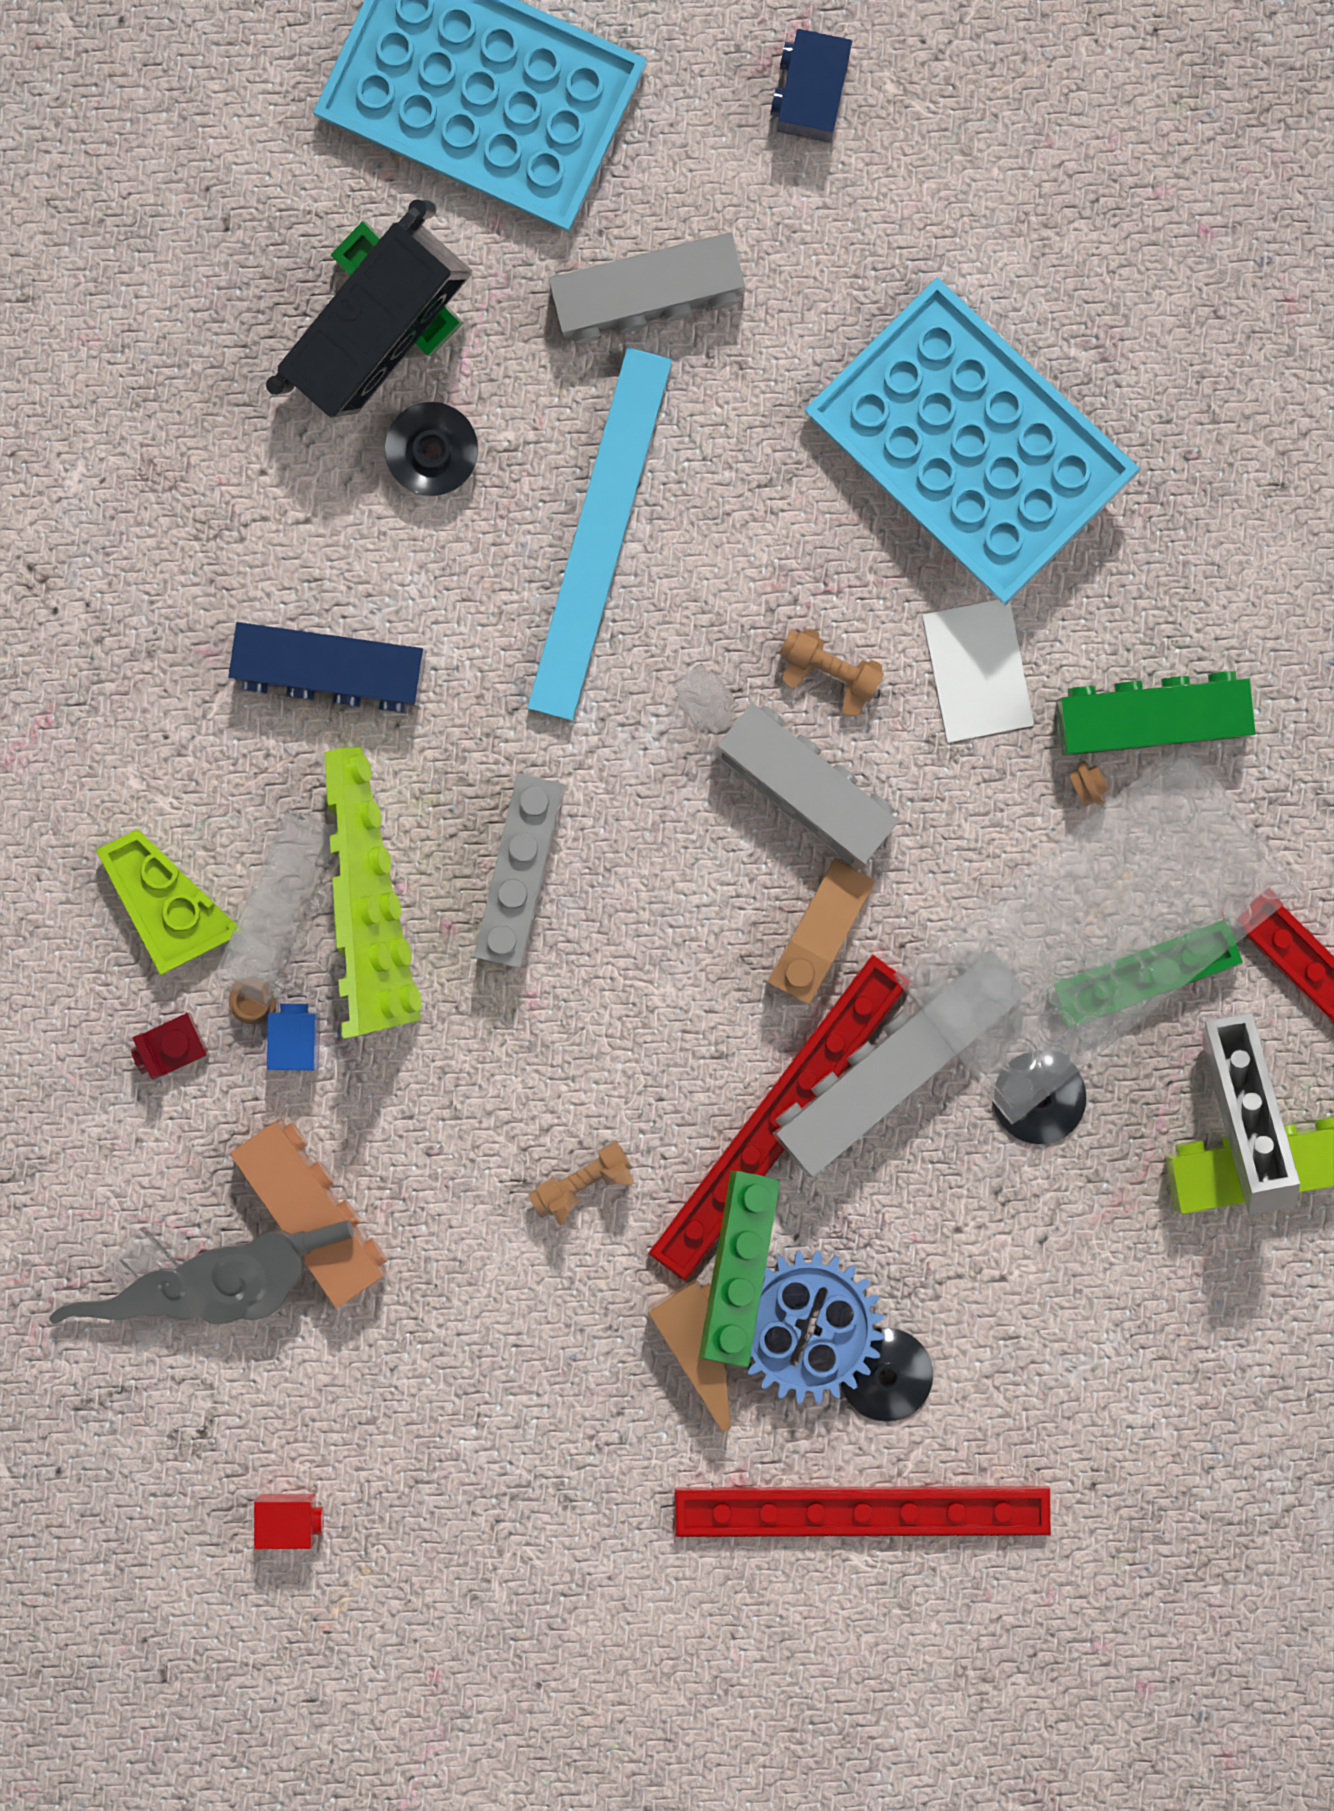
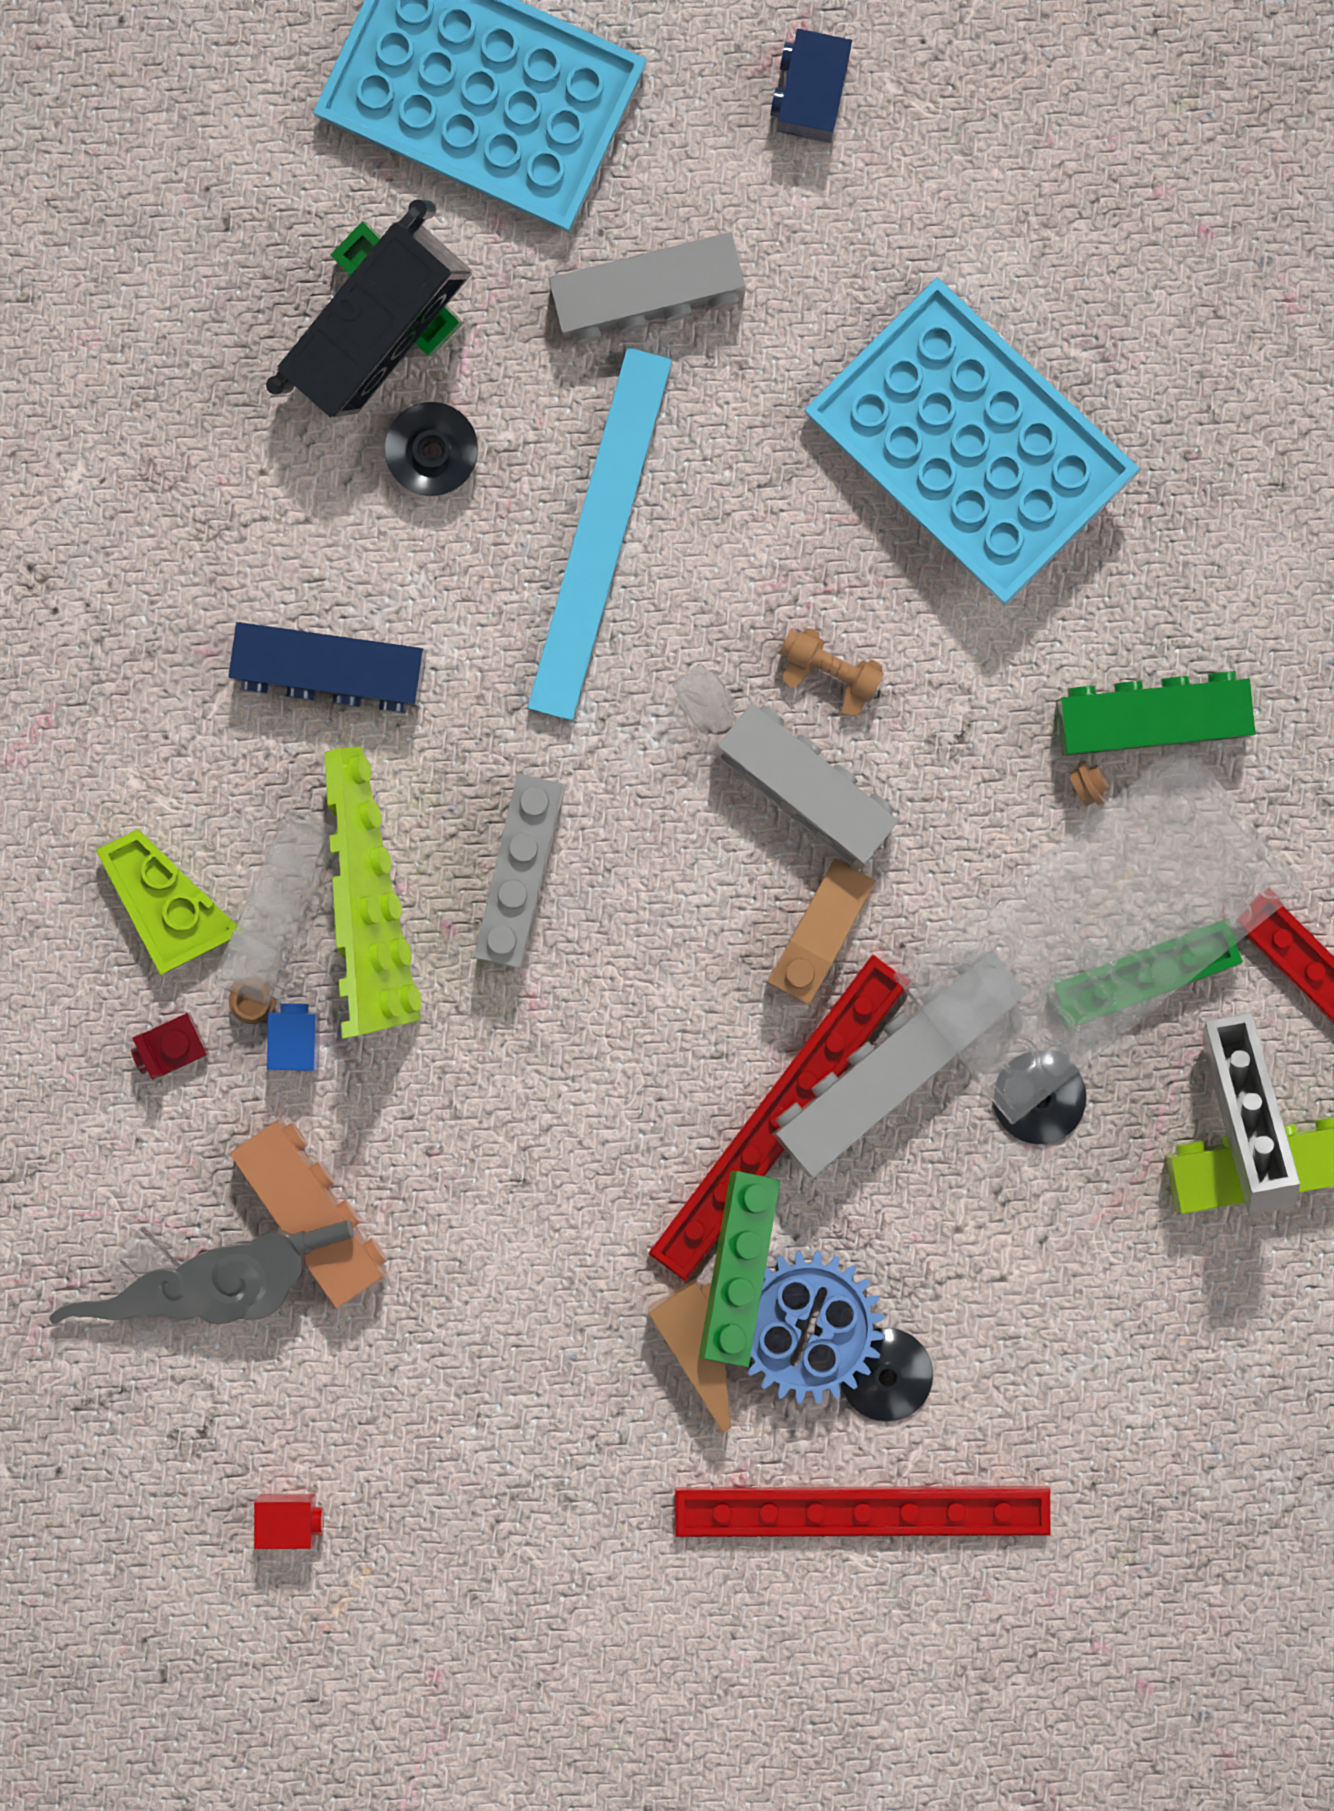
(559, 1196): medium nougat piece -> none
(978, 670): white sticker -> none

